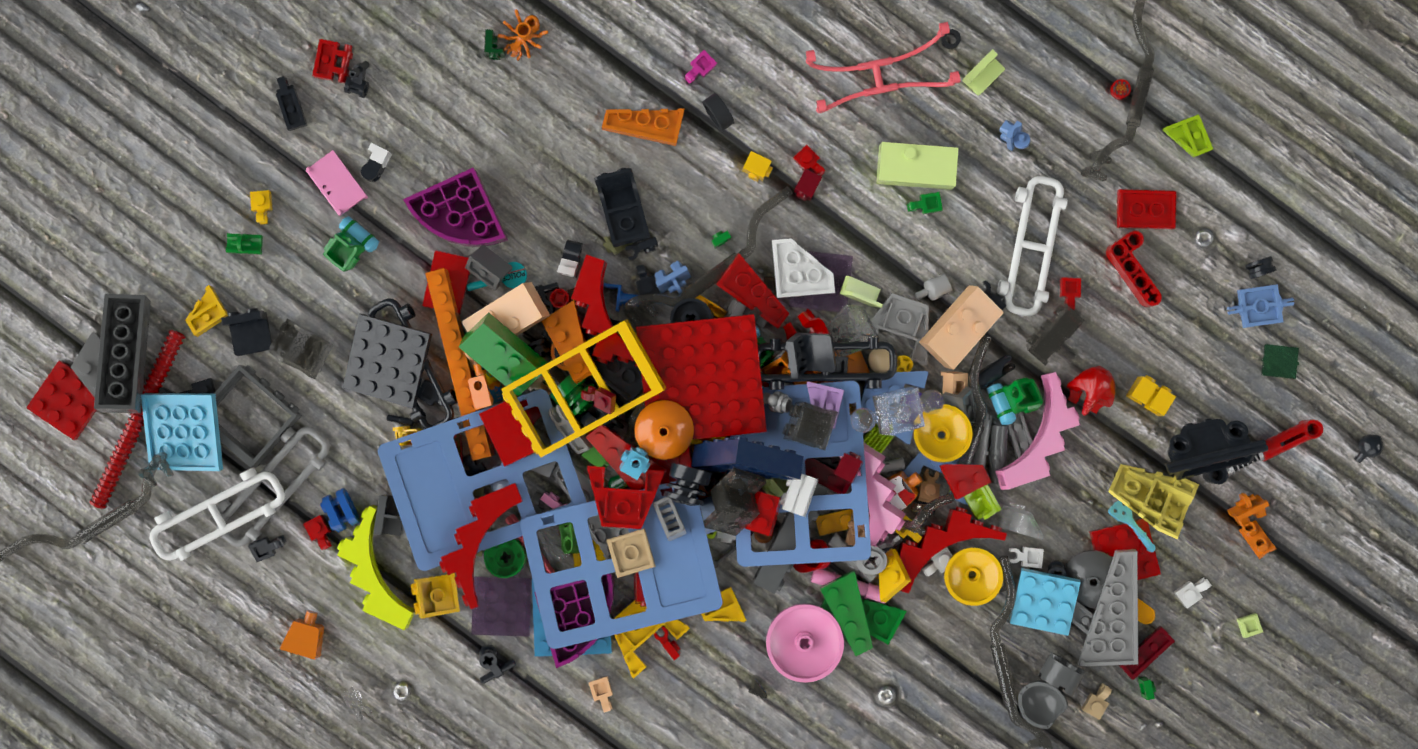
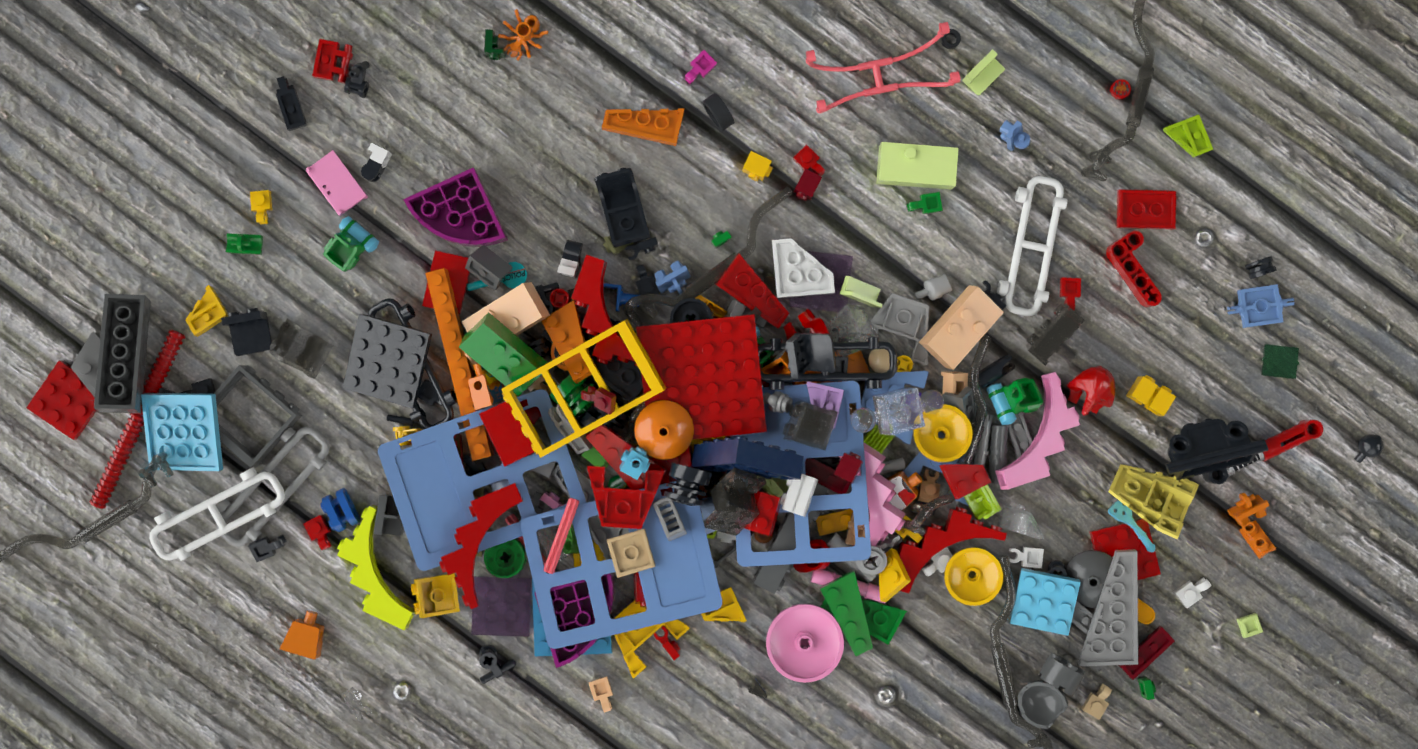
(561, 535): none -> coral axle

